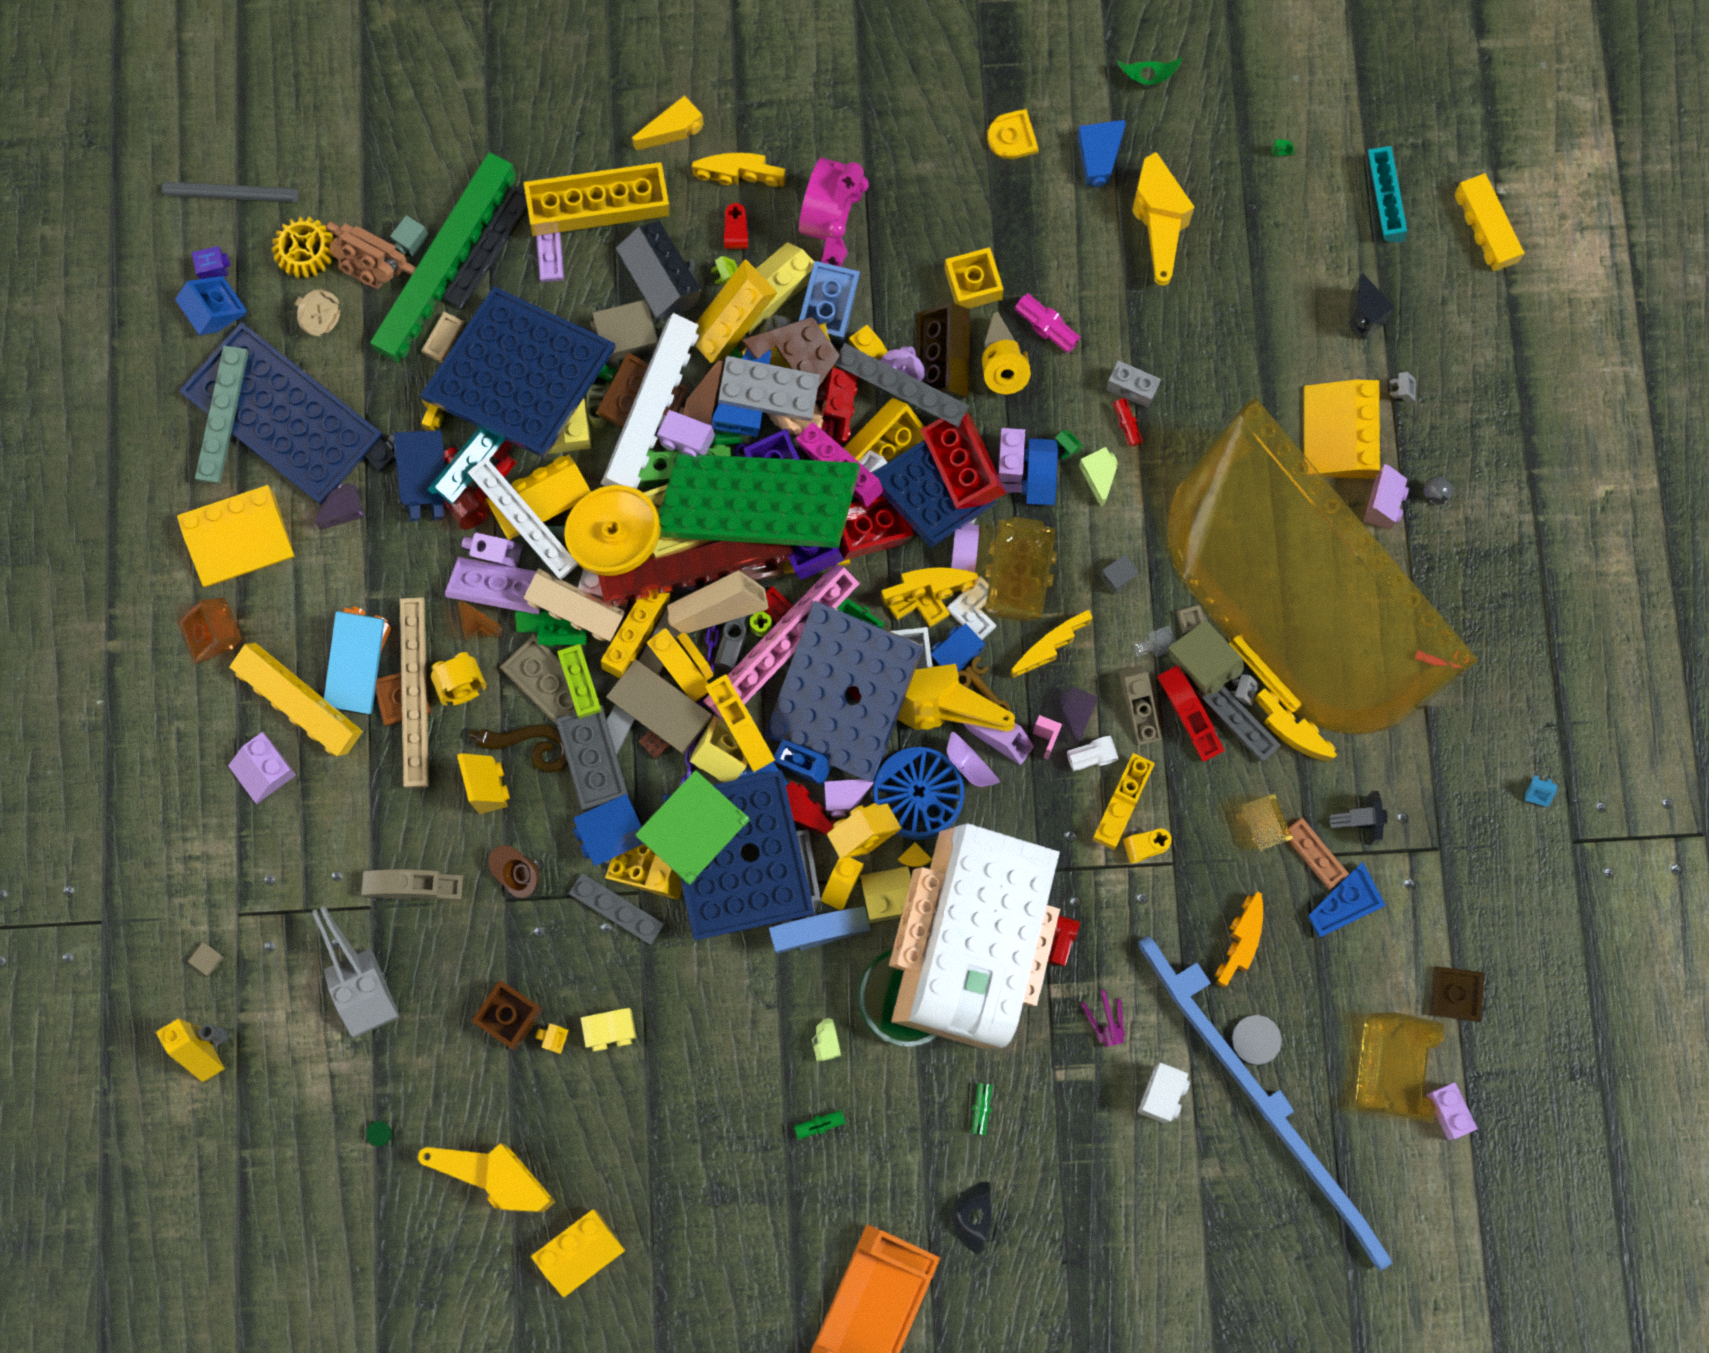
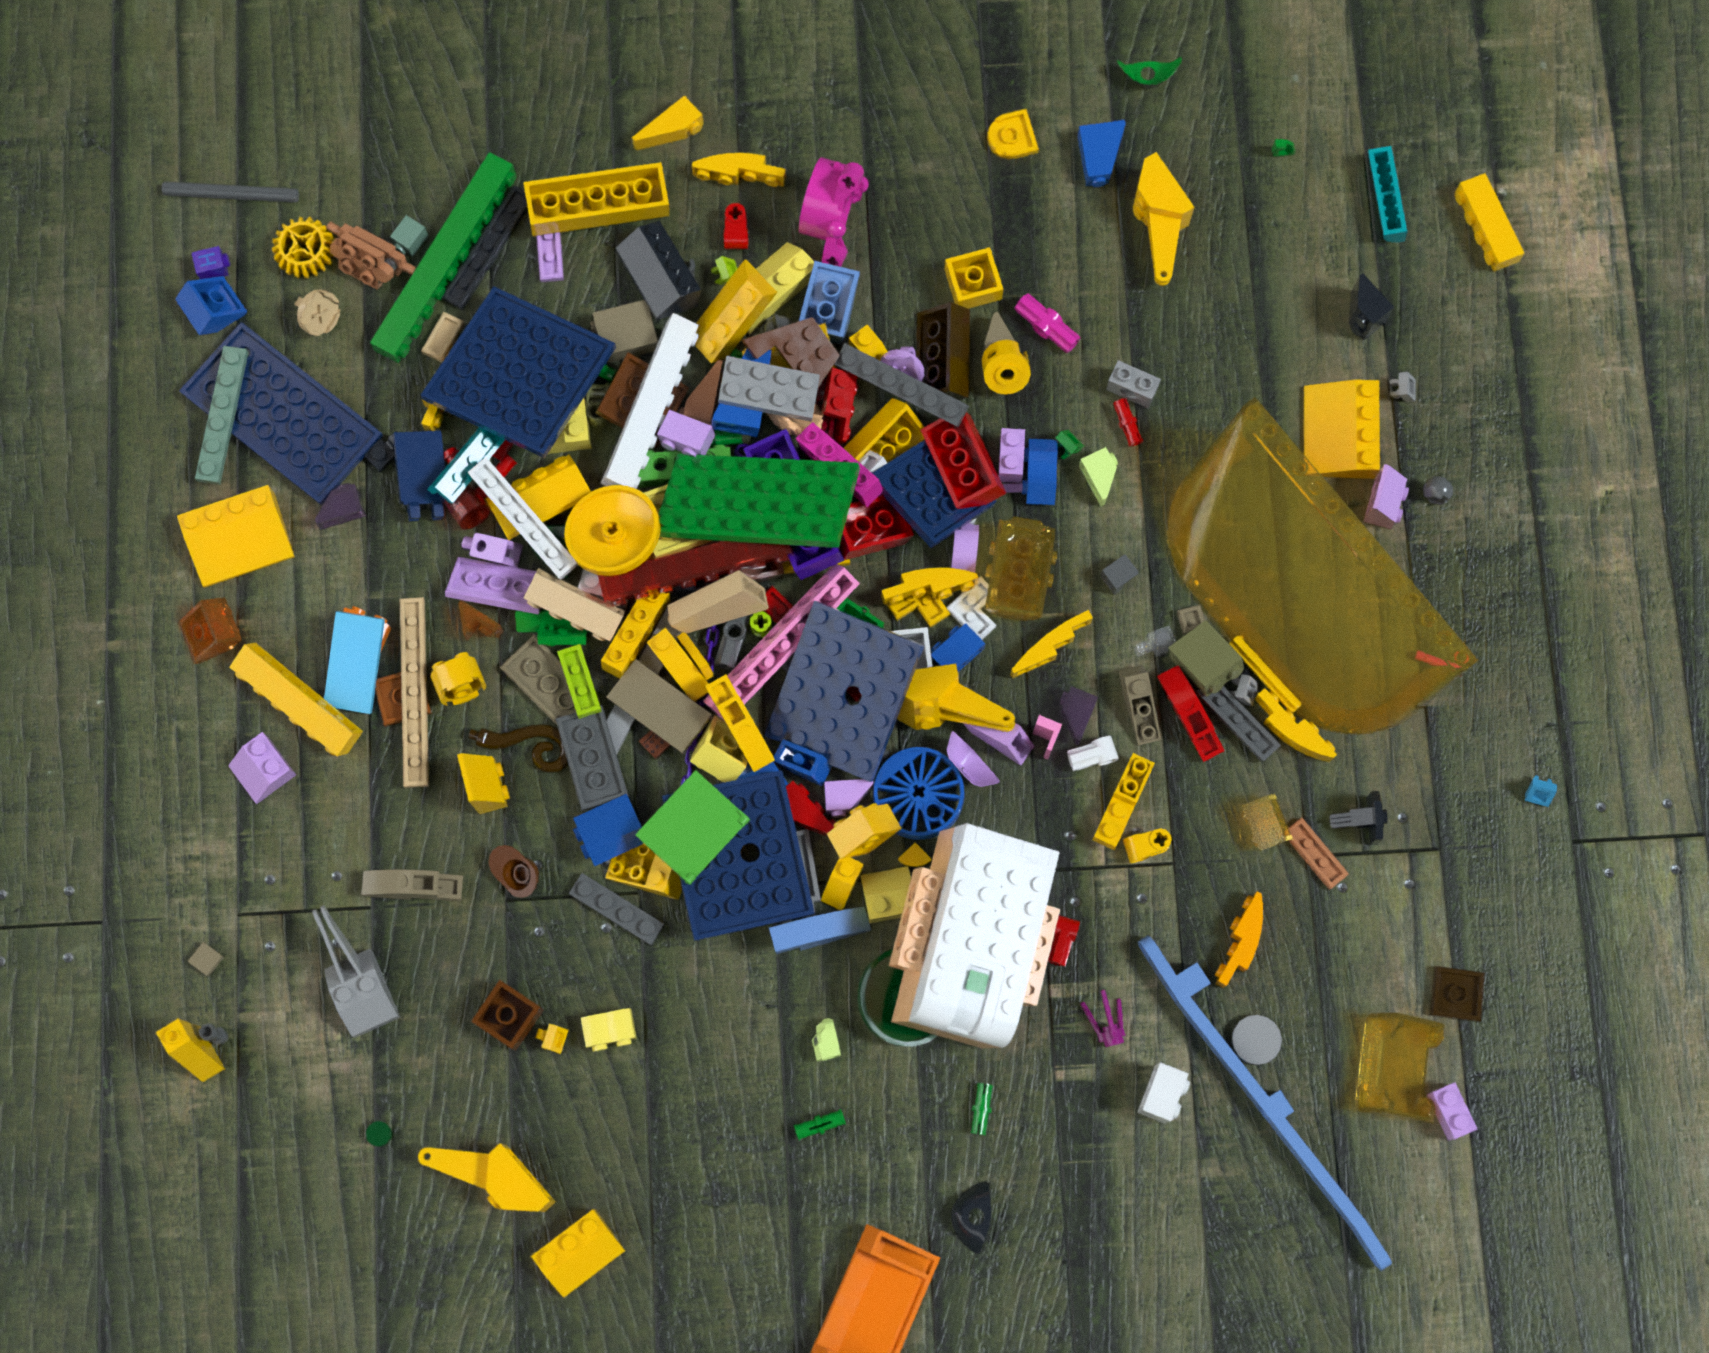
(973, 674): pearl gold bar -> none
(1347, 902): blue wing -> none

